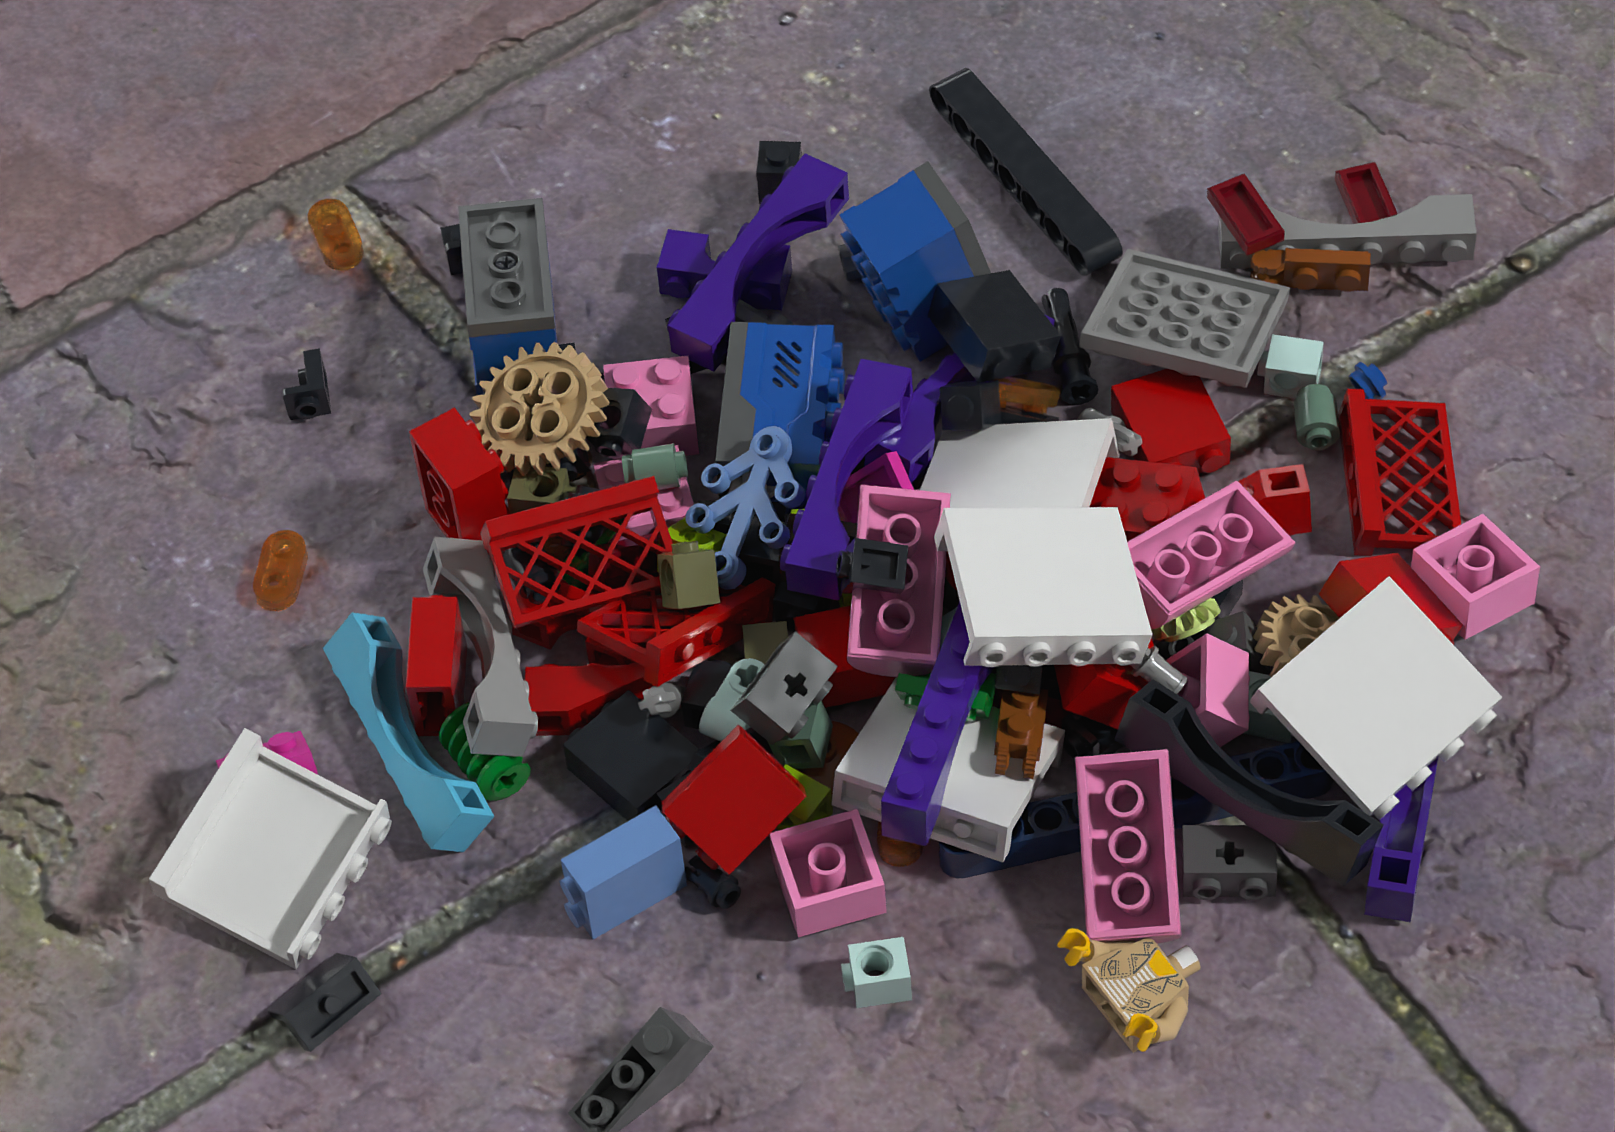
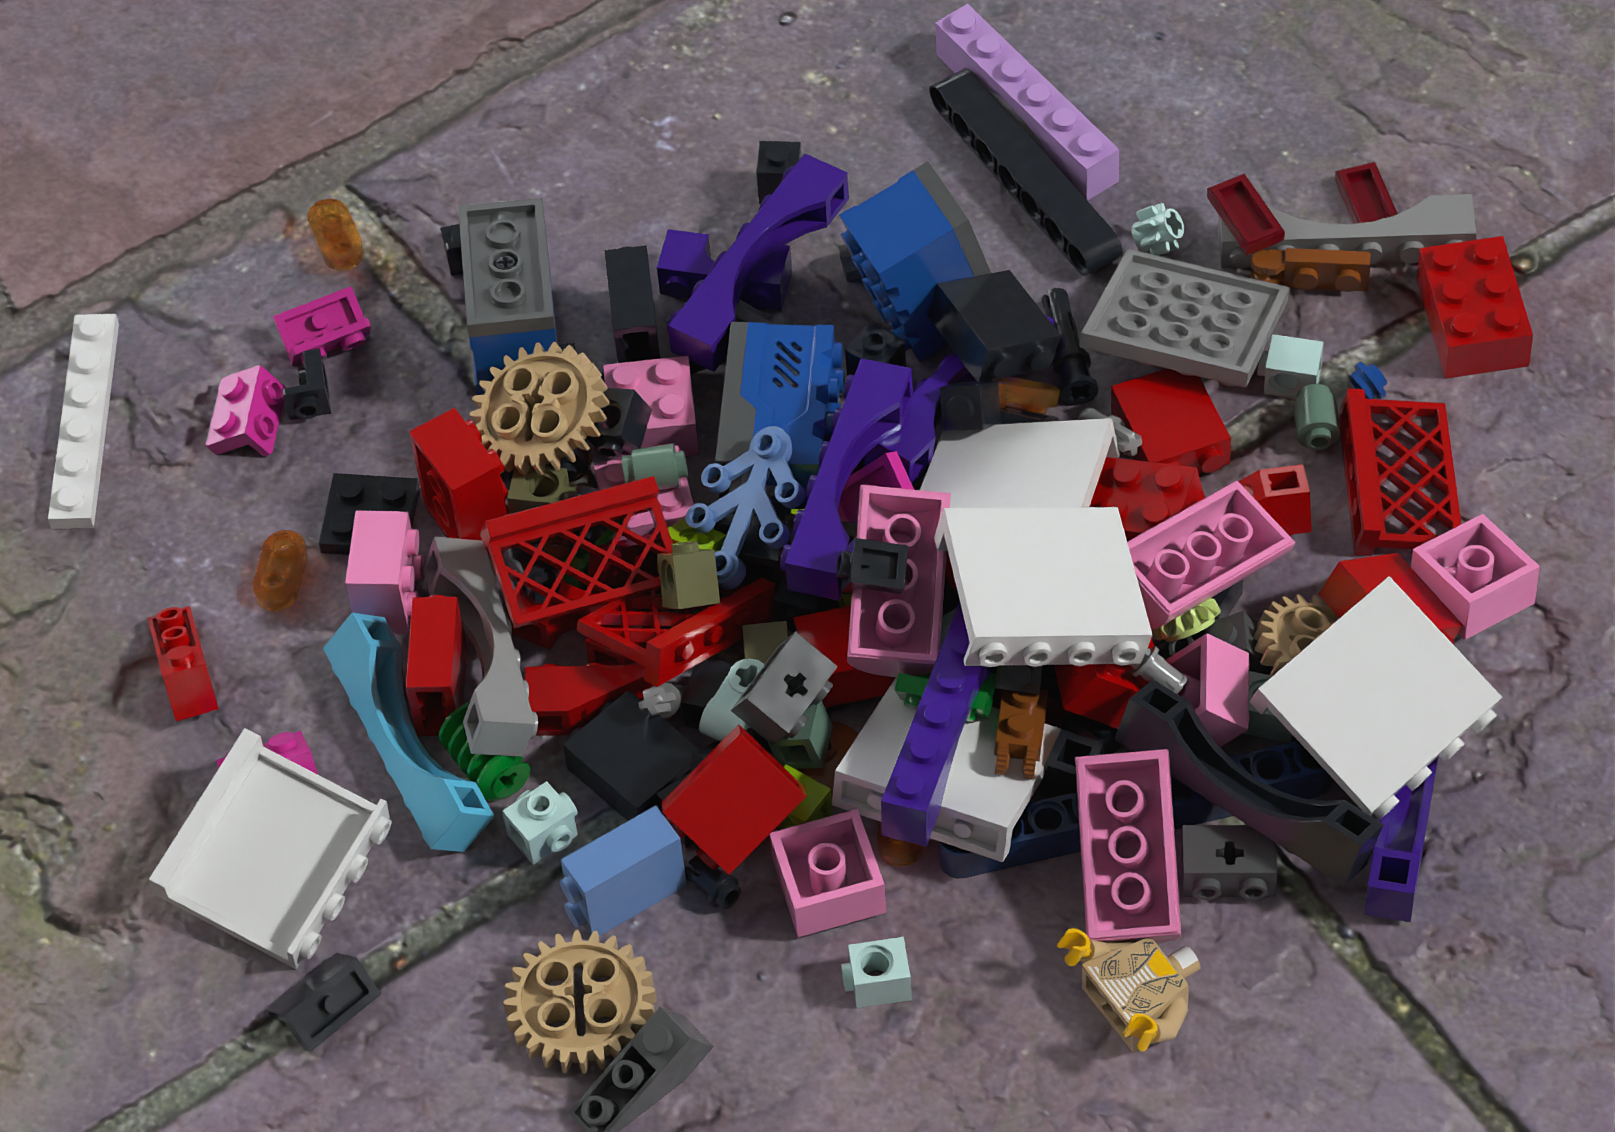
(83, 421): none -> white plate
(182, 663): none -> red slope
(246, 412): none -> dark pink bracket
(323, 324): none -> dark pink bracket
(362, 493): none -> black plate
(384, 567): none -> bright pink brick
(536, 1005): none -> tan gear
(541, 822): none -> light aqua brick
(632, 304): none -> black brick
(877, 346): none -> black brick
(1060, 764): none -> black brick
(1066, 134): none -> lavender arch
(1157, 229): none -> light aqua gear
(1474, 307): none -> red brick

